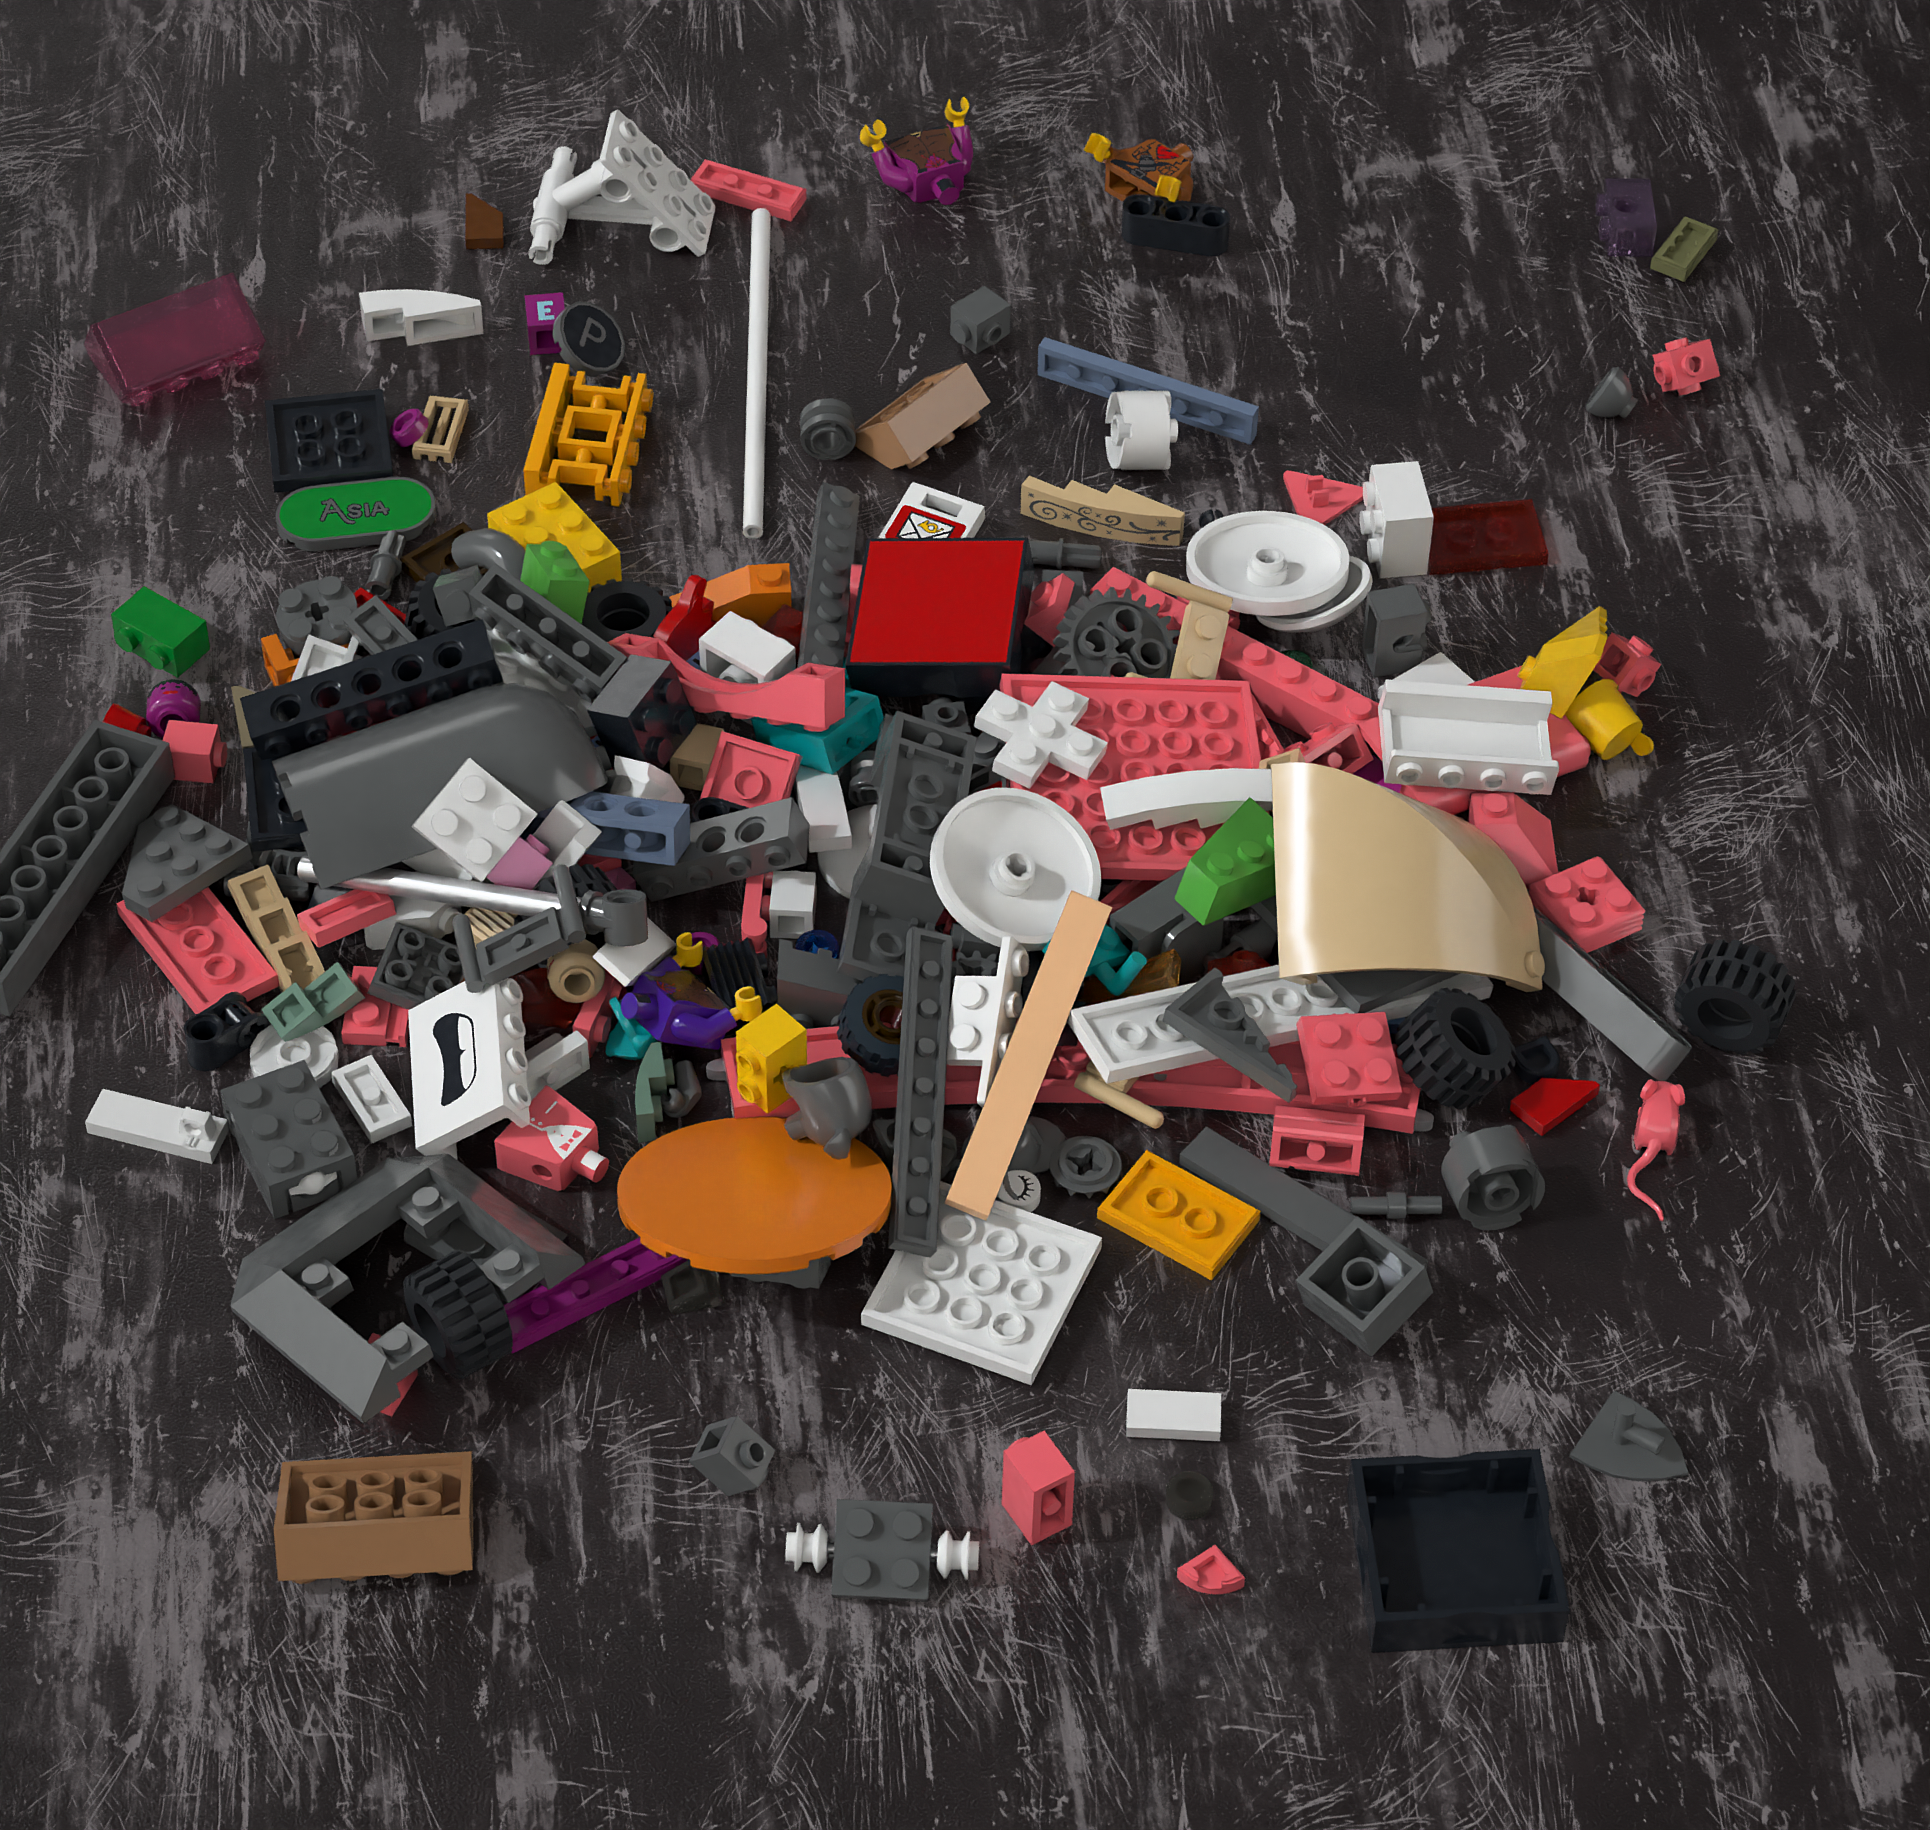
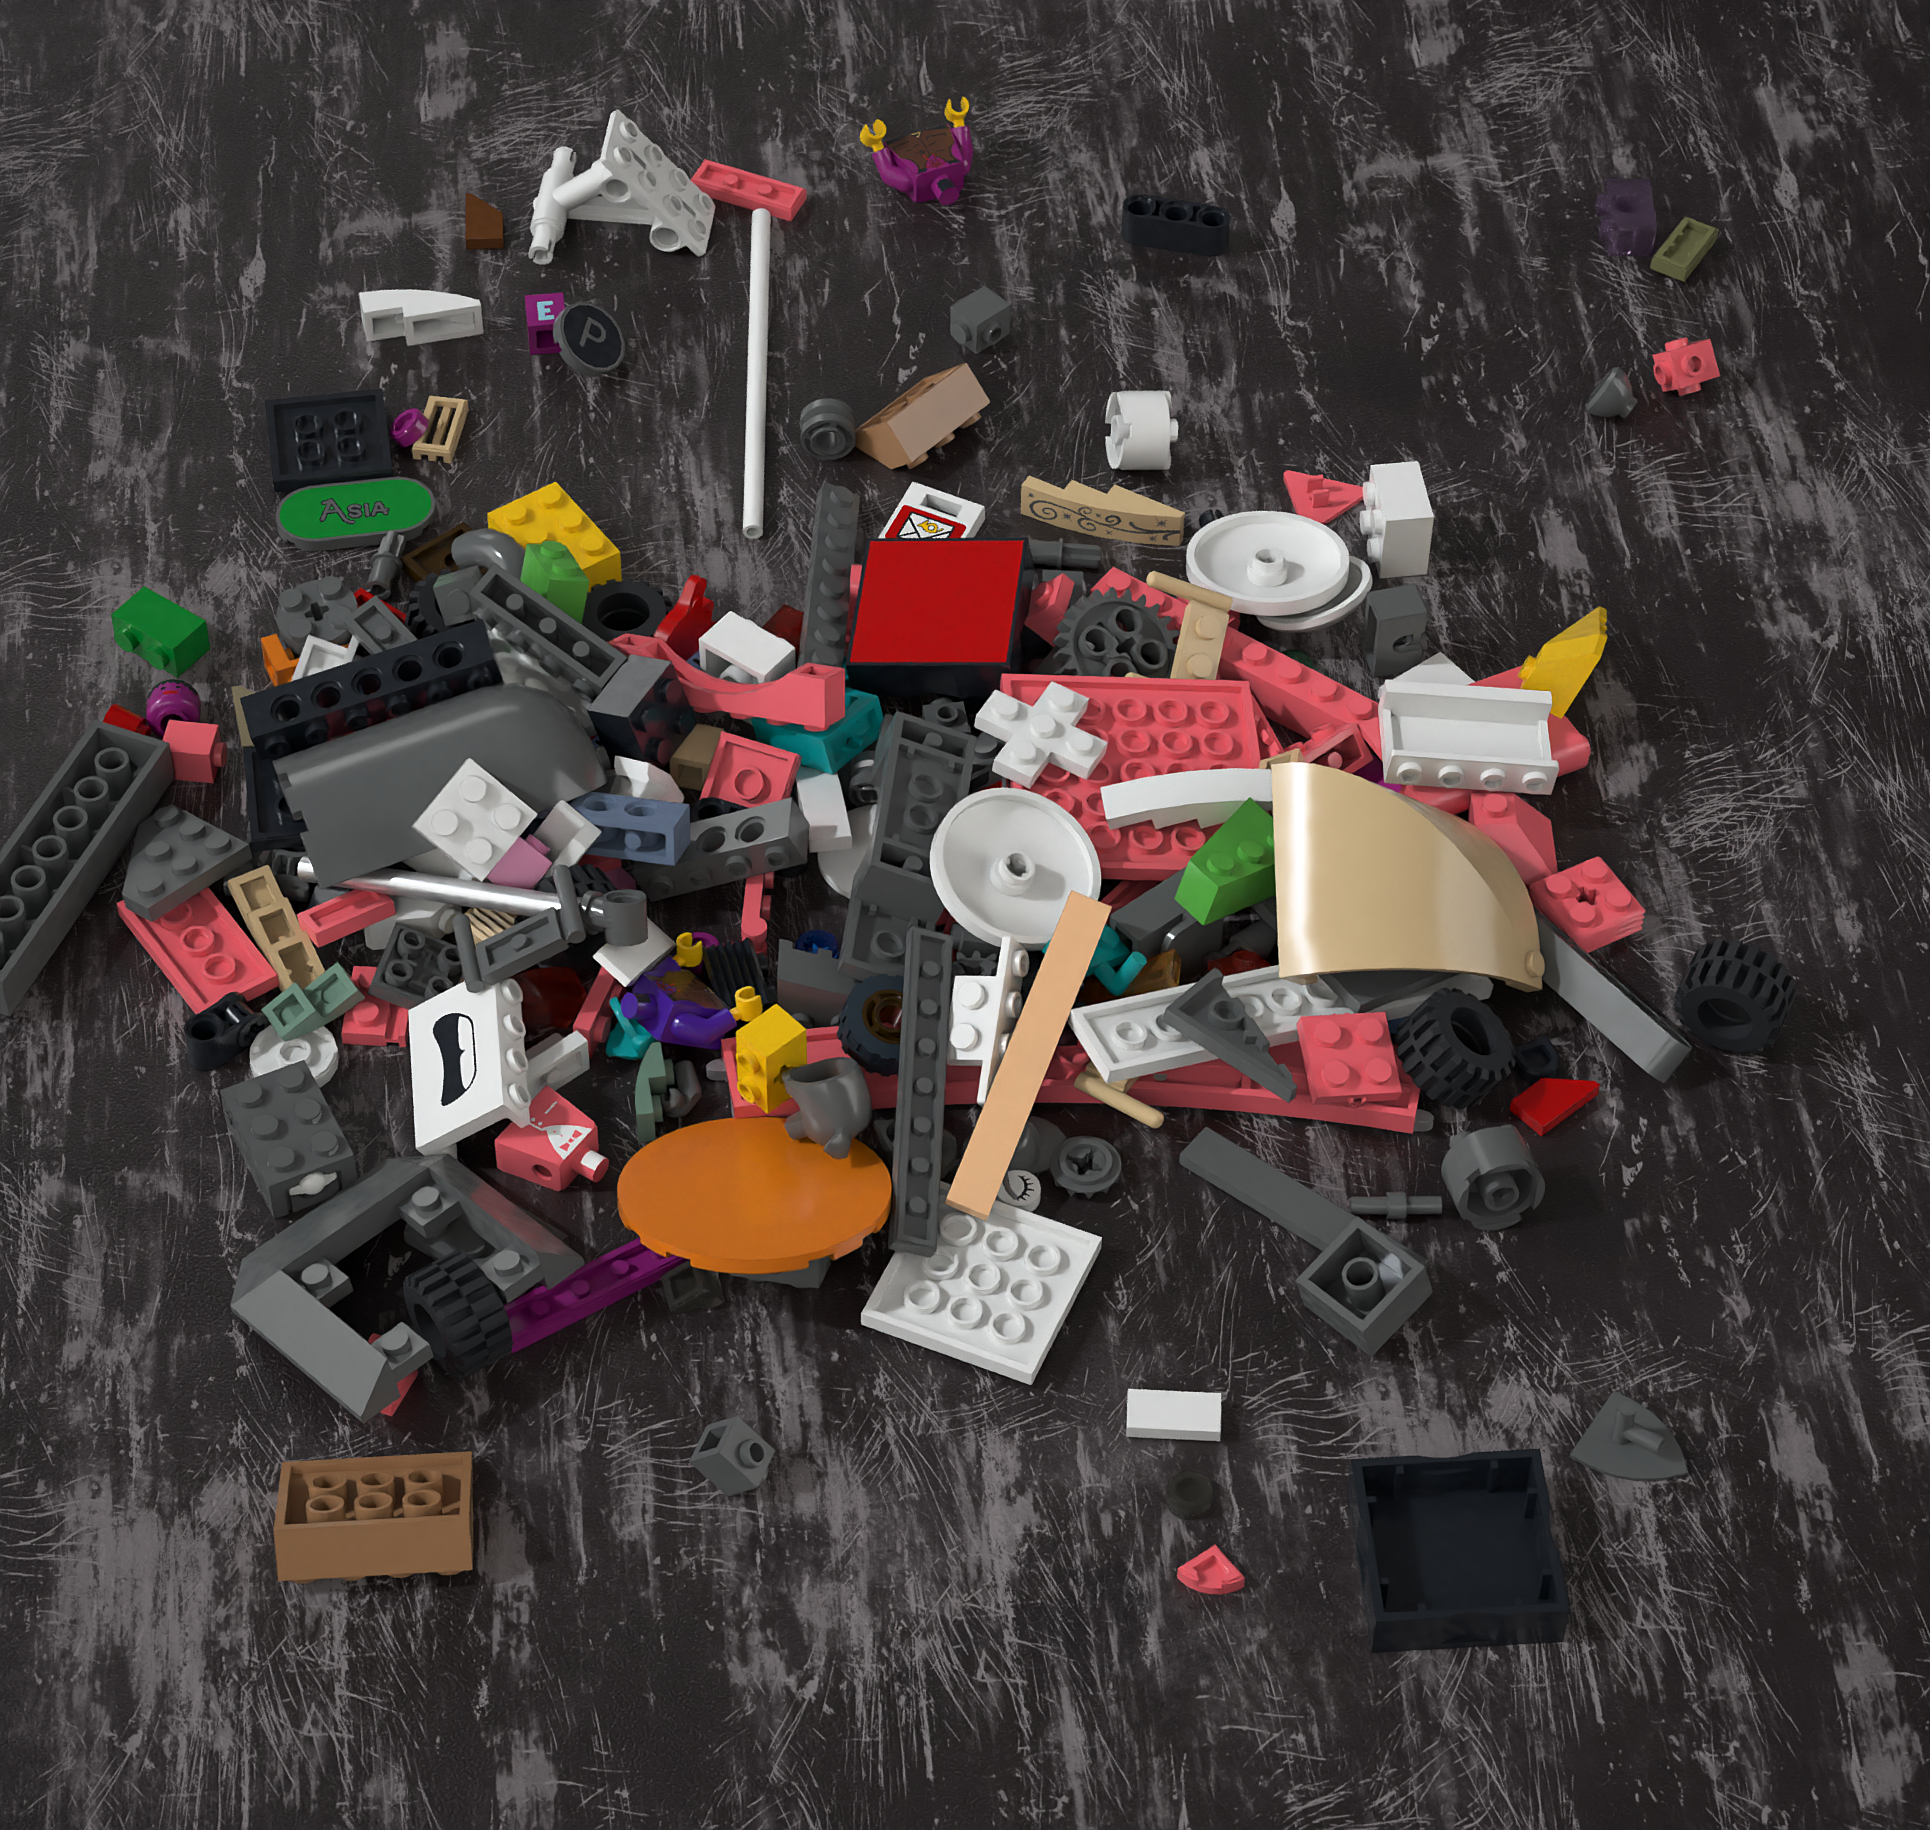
(157, 1126): white hinge -> none
(175, 340): clear pink windscreen -> none
(371, 1099): white plate -> none
(575, 973): tan head -> none
(592, 409): light orange fence -> none
(750, 592): orange slope -> none
(792, 904): white brick -> none
(882, 1550): dark grey plate -> none
(1037, 1487): coral brick -> none
(1144, 169): torso -> none
(1178, 1214): light orange tile -> none
(1188, 402): sand blue plate -> none
(1317, 1140): coral brick -> none
(1486, 537): clear red tile -> none
(1608, 721): yellow hat -> none
(1628, 664): coral brick -> none
(1656, 1129): coral animal -> none

